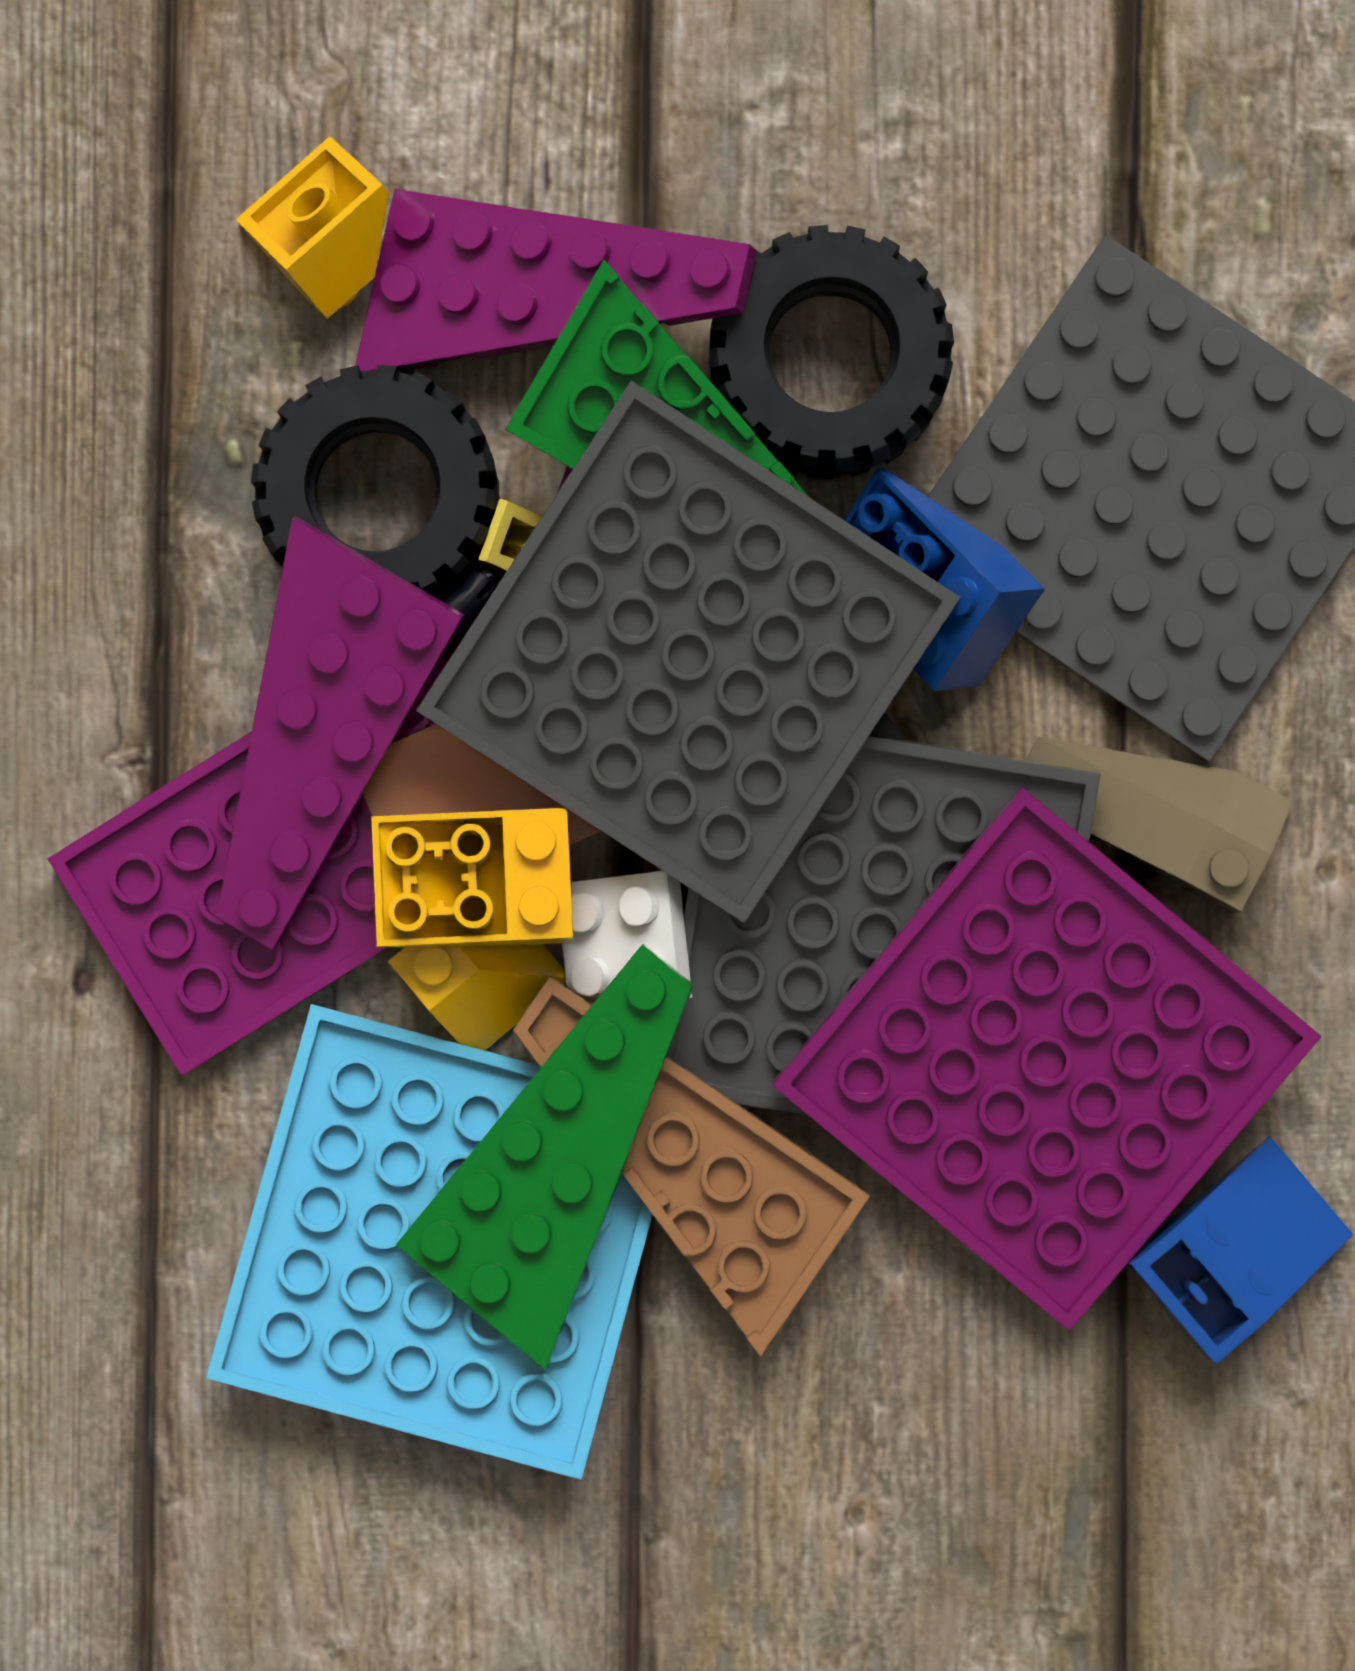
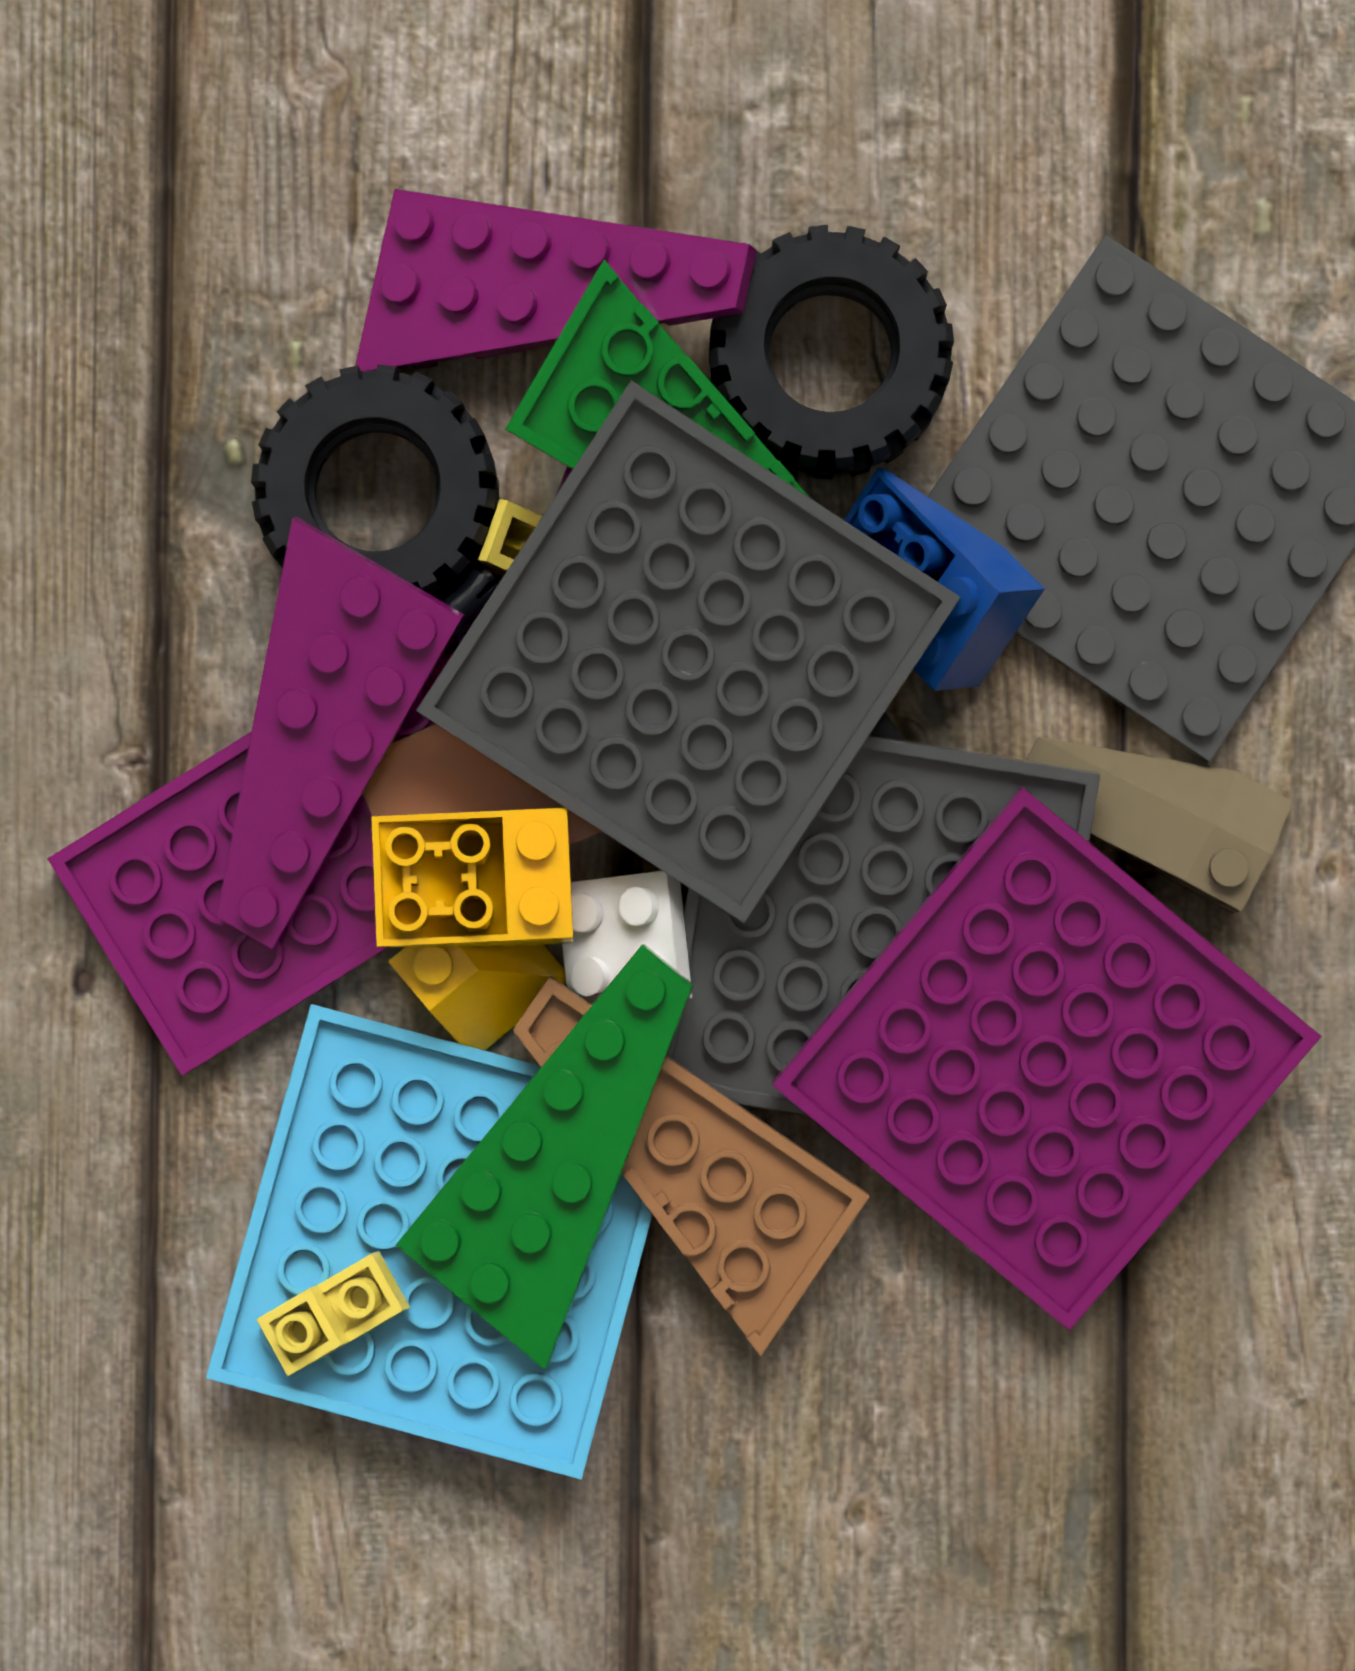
(322, 226): yellow slope -> none
(333, 1313): none -> light yellow slope
(1240, 1250): blue slope -> none

